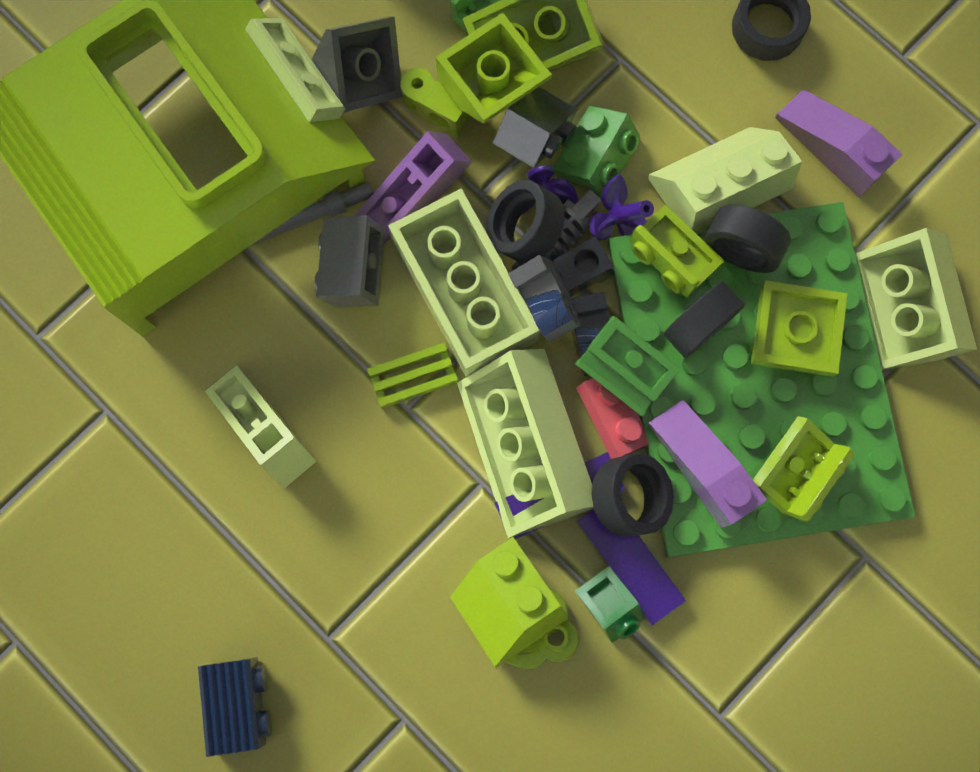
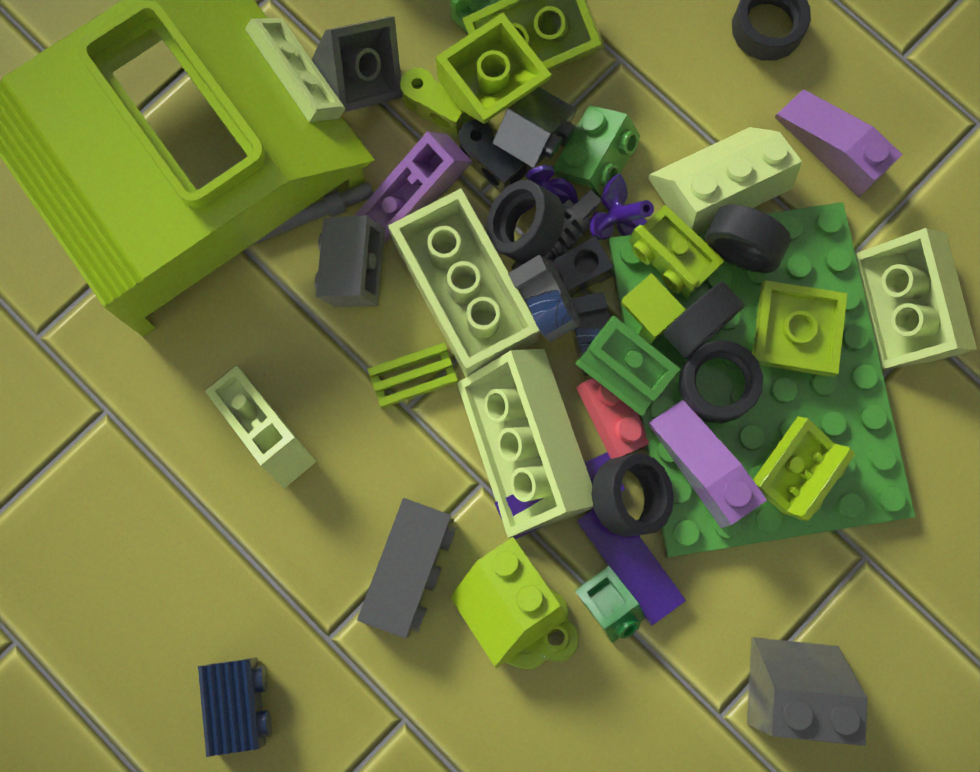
(407, 569): none -> dark grey brick
(488, 159): none -> black leg
(652, 308): none -> lime panel
(745, 362): none -> black tyre
(805, 693): none -> dark grey slope

